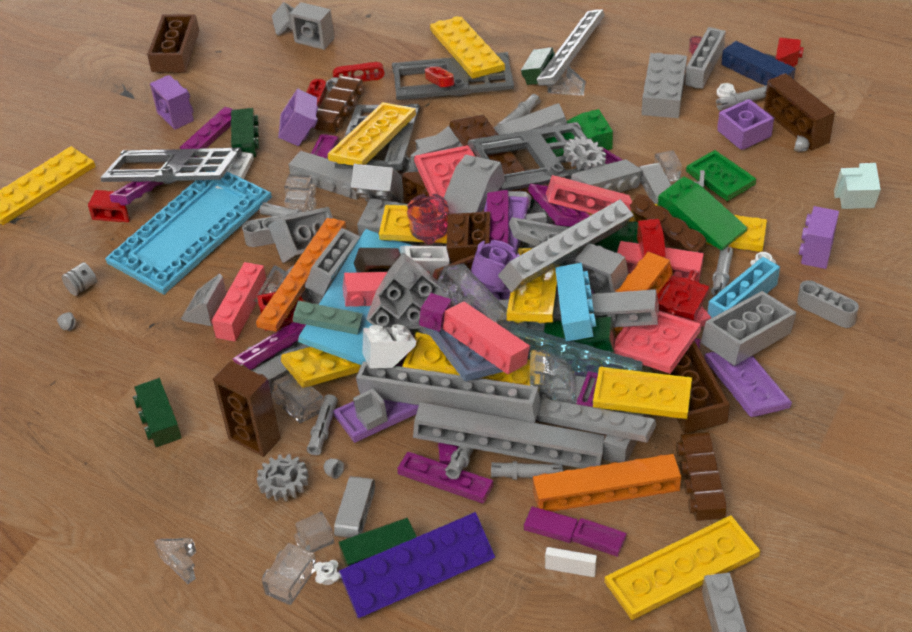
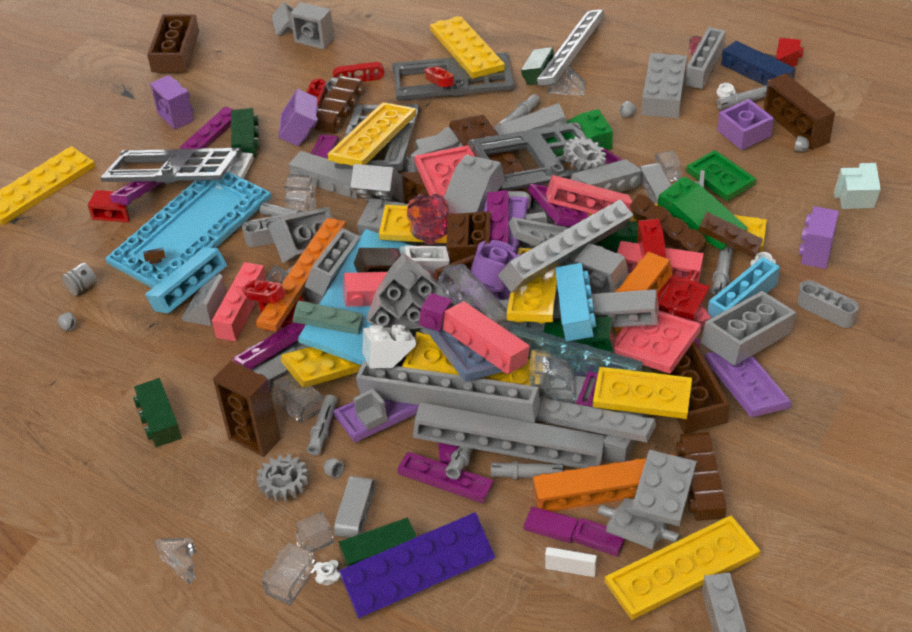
(154, 255): none -> reddish brown plate
(186, 280): none -> medium azure brick
(264, 291): none -> red beam
(627, 109): none -> light grey hinge
(634, 527): none -> light grey plate
(663, 487): none -> light grey plate
(730, 234): none -> reddish brown plate

